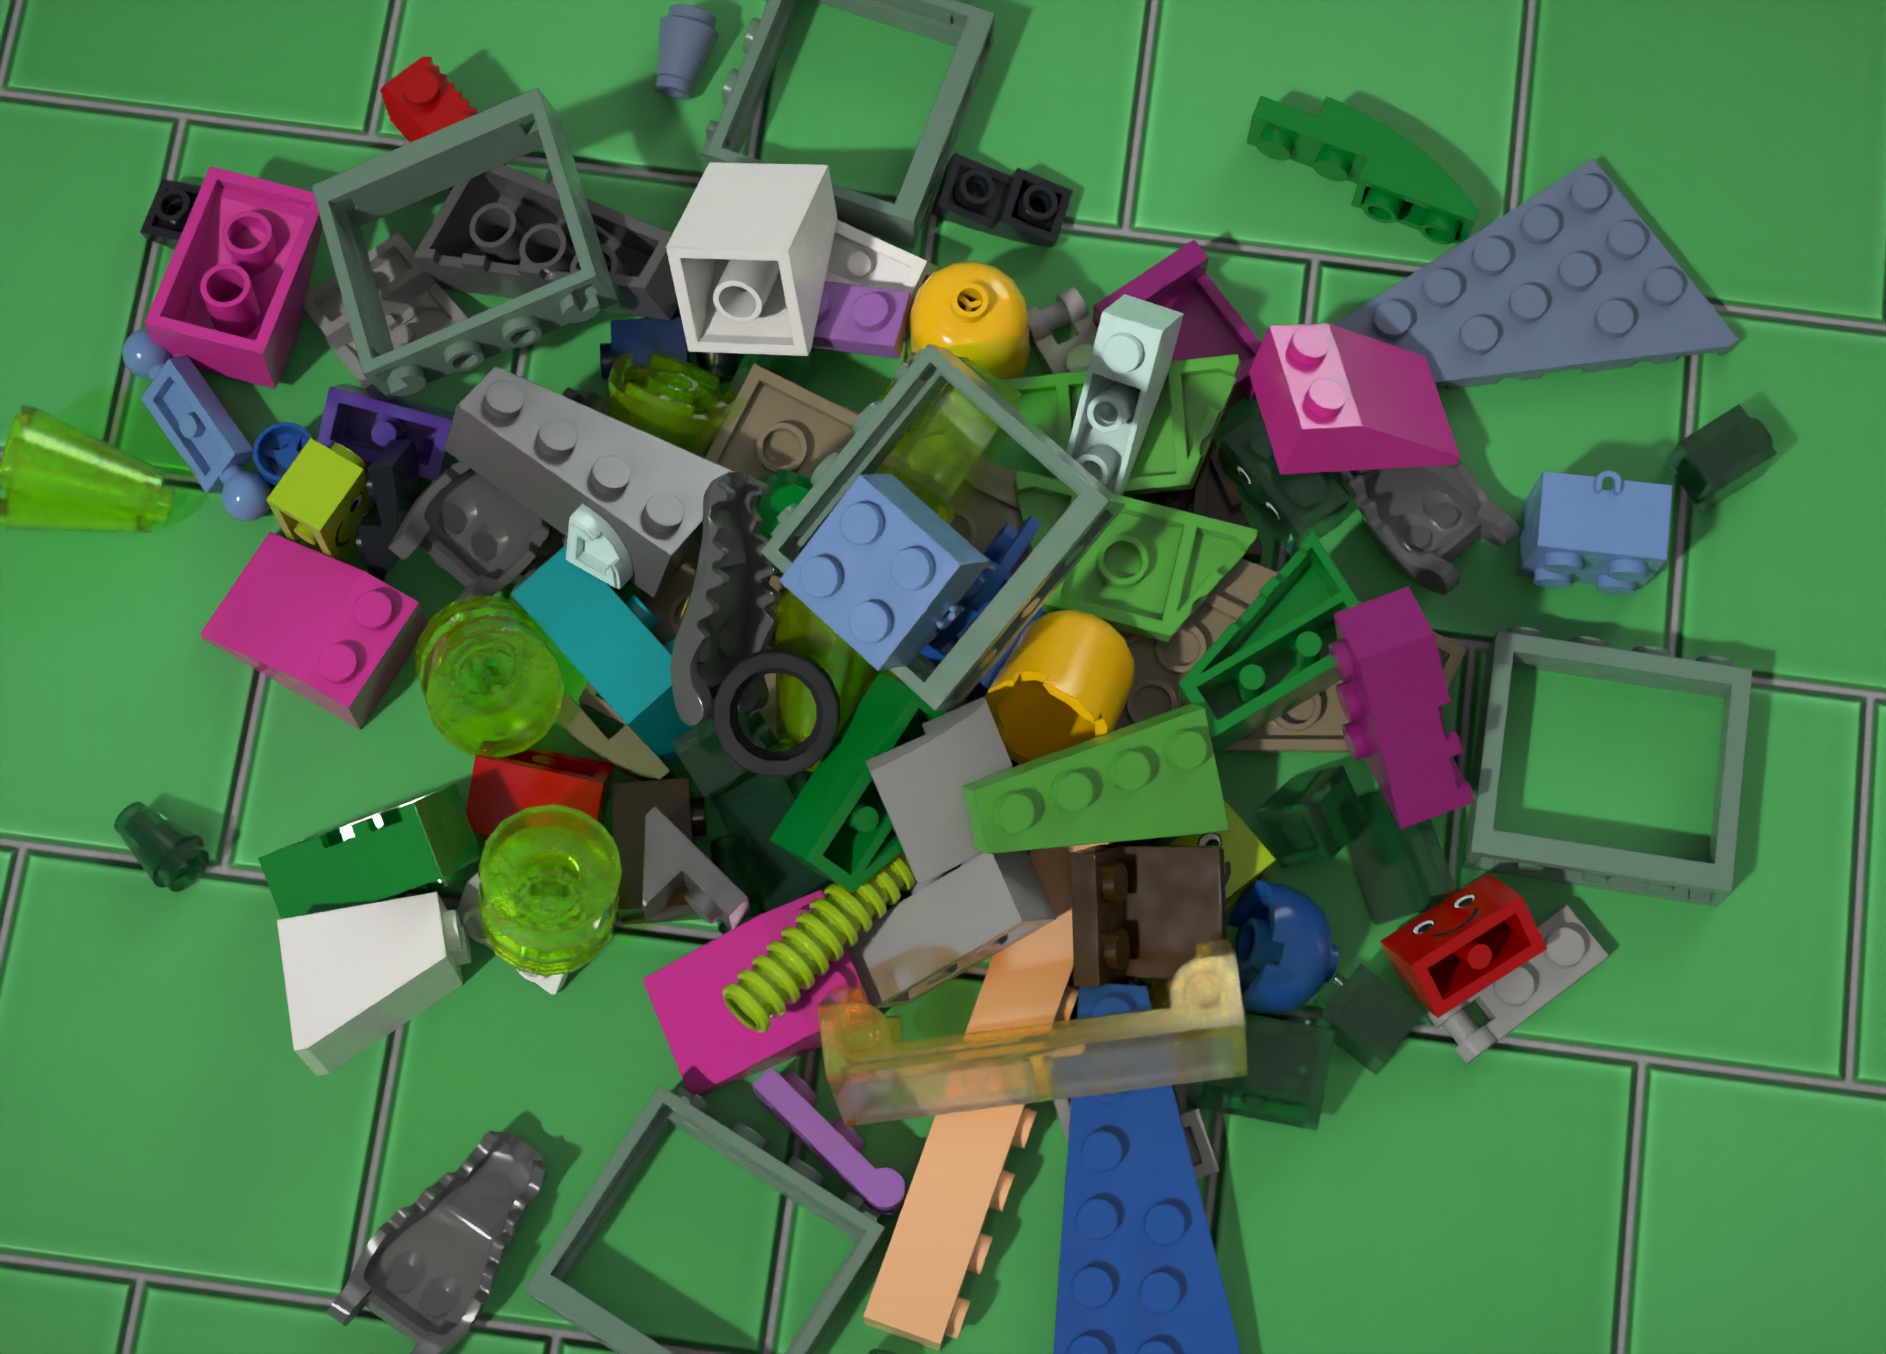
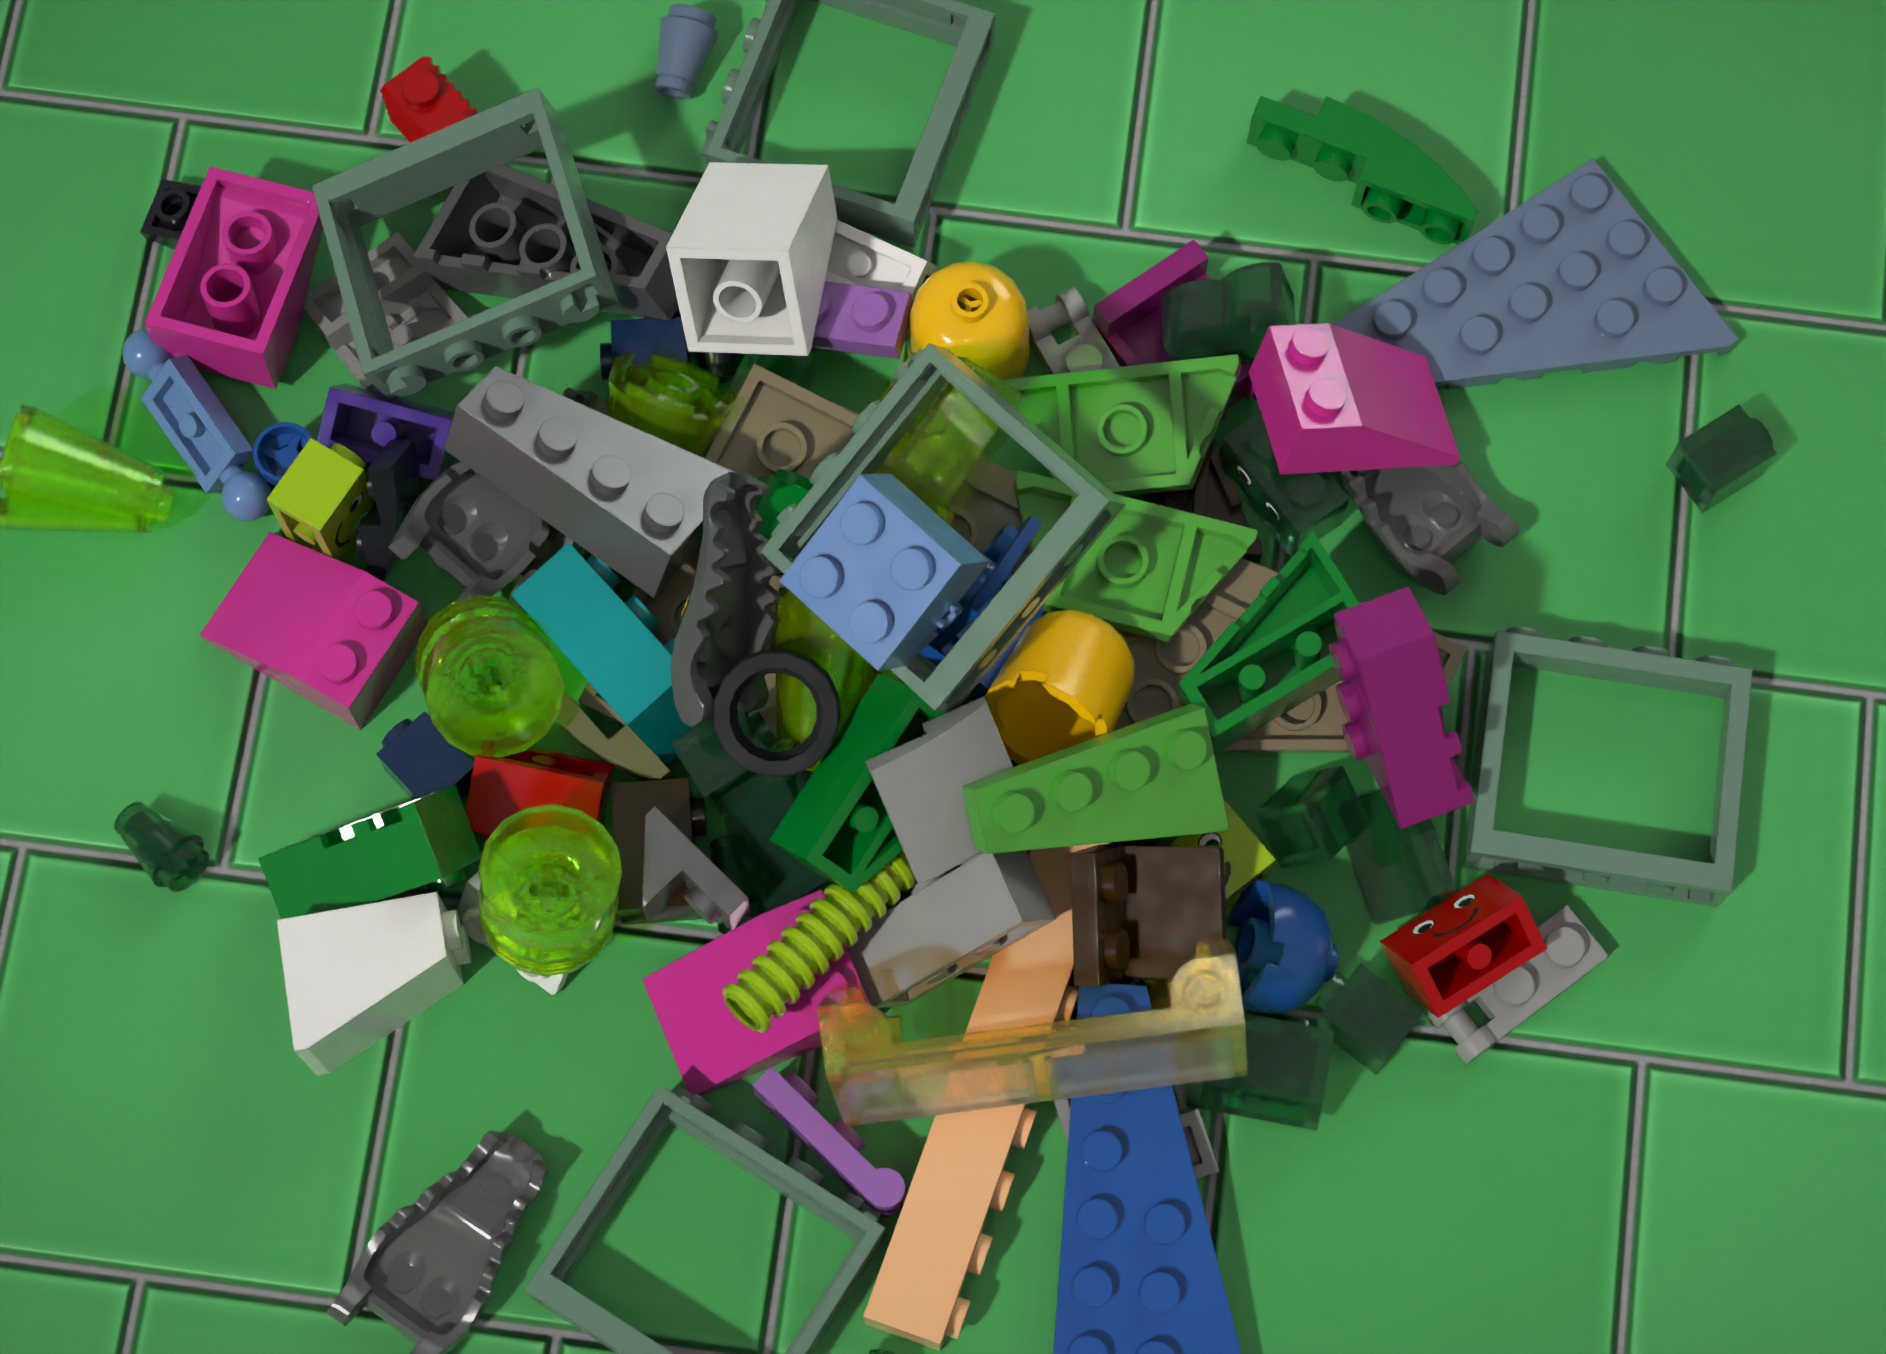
(423, 759): none -> dark blue brick
(597, 548): light aqua tile -> none
(1002, 205): black slope -> none
(1122, 387): light aqua slope -> none
(1226, 314): none -> clear green brick
(1594, 534): medium blue brick -> none

